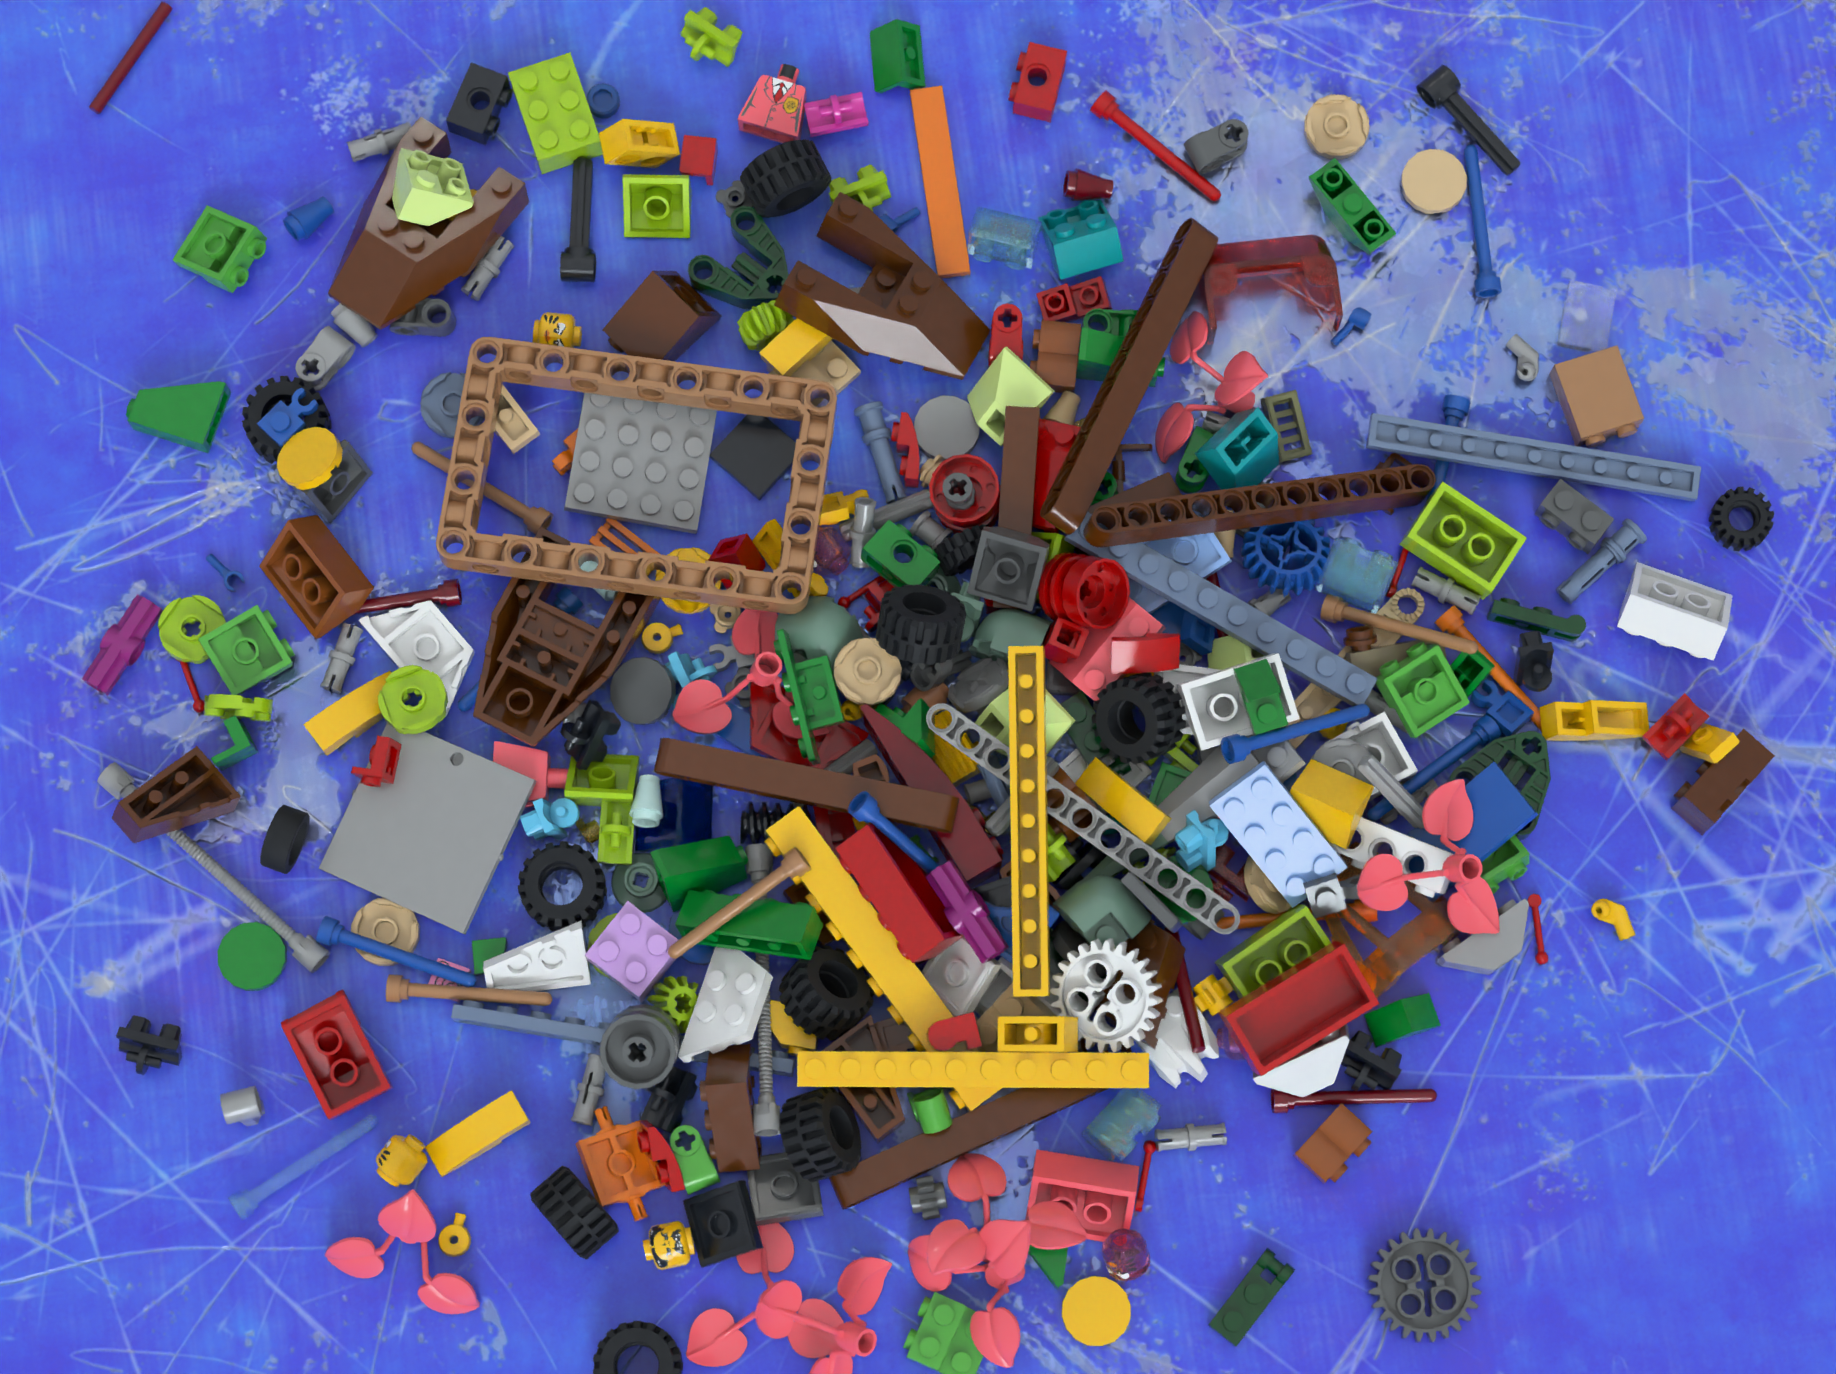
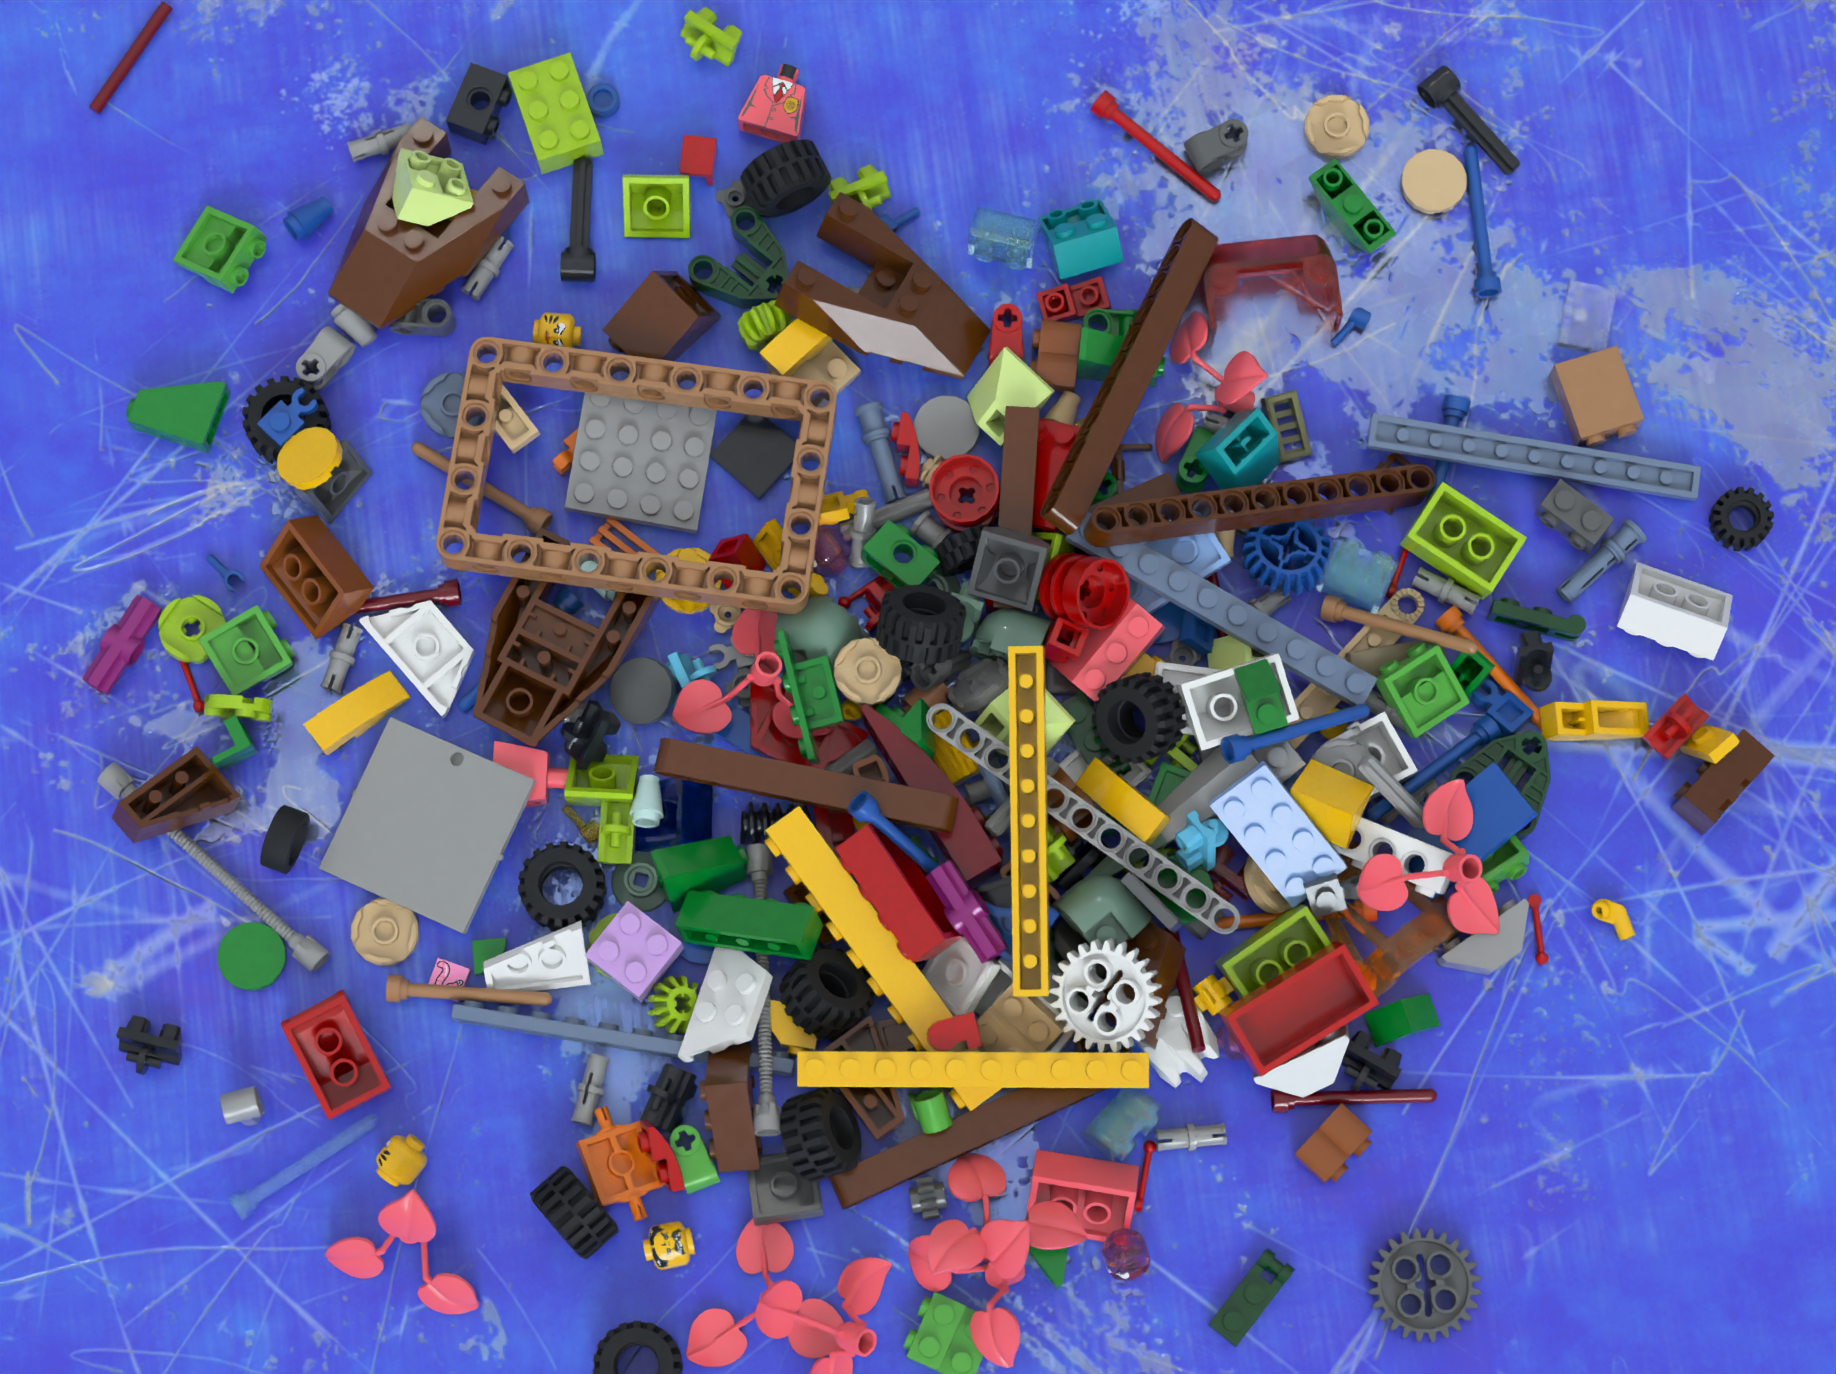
(332, 932): blue piece -> none
(383, 762): red bracket -> none
(429, 709): lime plate -> none
(452, 1230): yellow piece -> none
(477, 1133): yellow slope -> none
(550, 818): medium azure hips -> none
(627, 1062): dark grey wheel -> none
(639, 143): yellow brick -> none
(664, 632): yellow piece -> none
(722, 1223): black tile -> none
(792, 865): medium nougat piece -> none
(836, 114): dark pink hips -> none
(897, 56): green panel -> none
(940, 182): orange tile -> none
(963, 483): dark grey bush -> none
(1037, 1034): yellow brick -> none
(1041, 62): red brick -> none
(1086, 186): dark red cone -> none
(1096, 1311): yellow tile -> none
(1145, 654): red slope -> none
(1360, 638): reddish brown plate -> none
(1527, 358): light grey arm -> none

